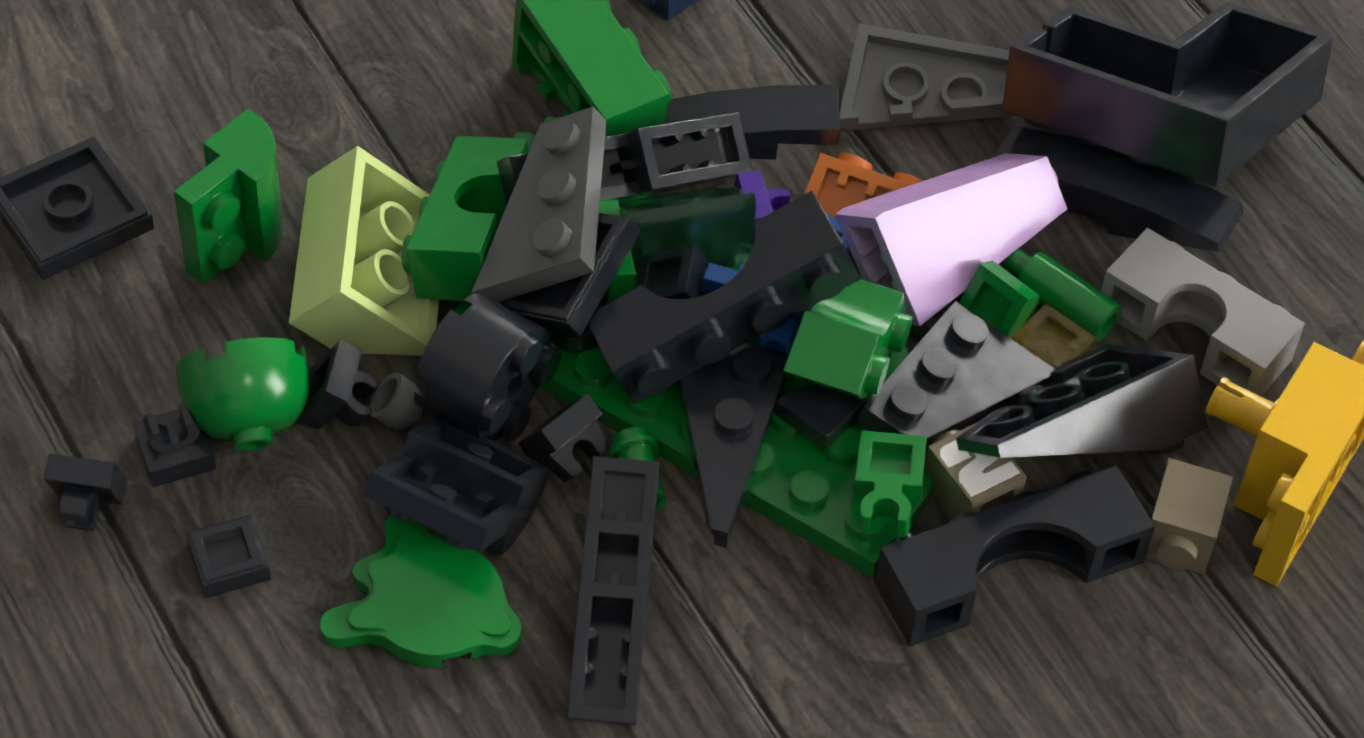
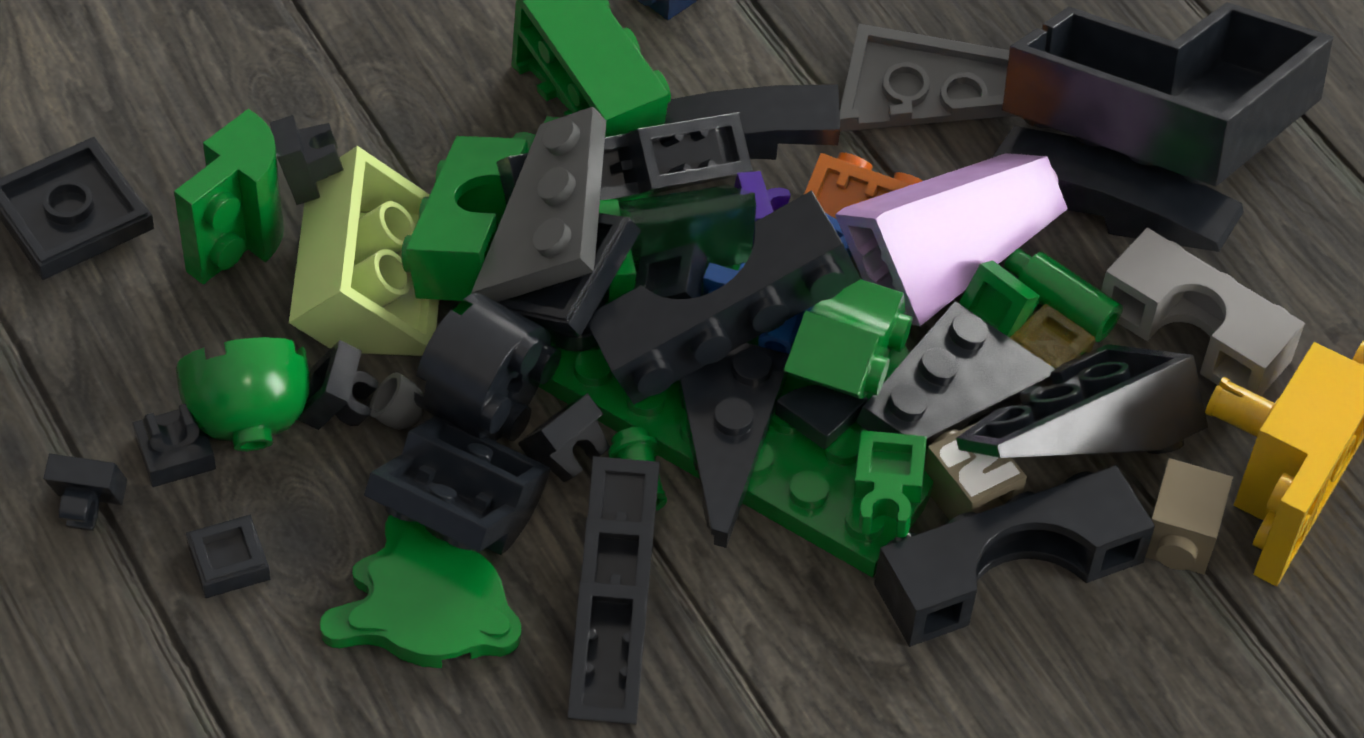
(305, 156): none -> black tile

